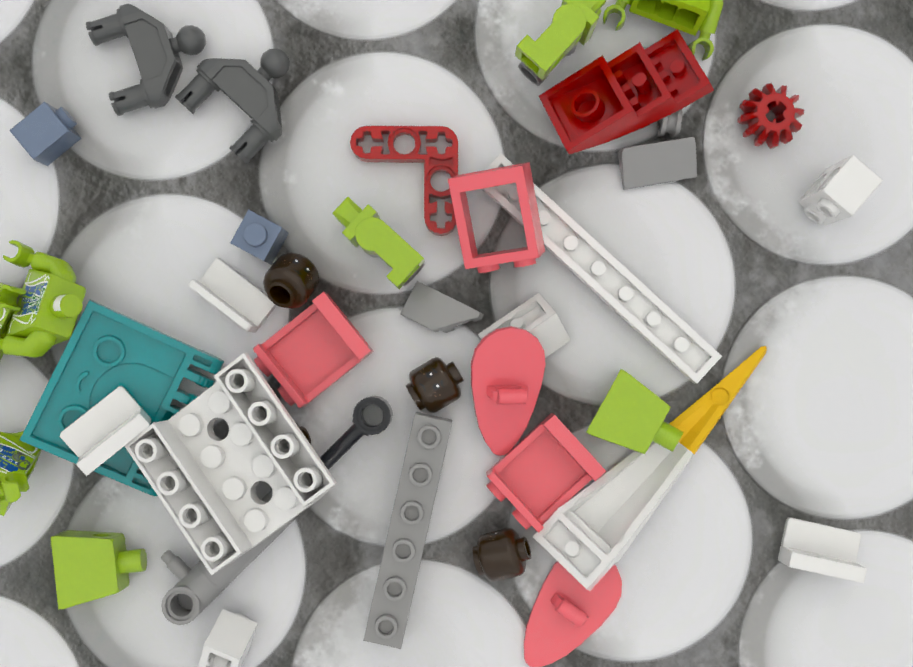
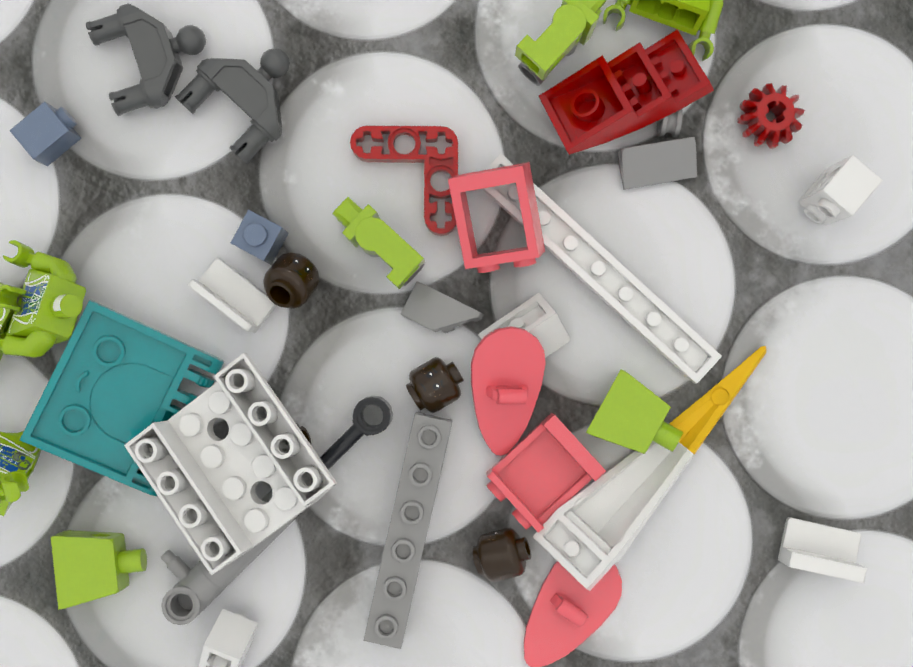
(105, 429): white panel -> none
(312, 351): coral panel -> none

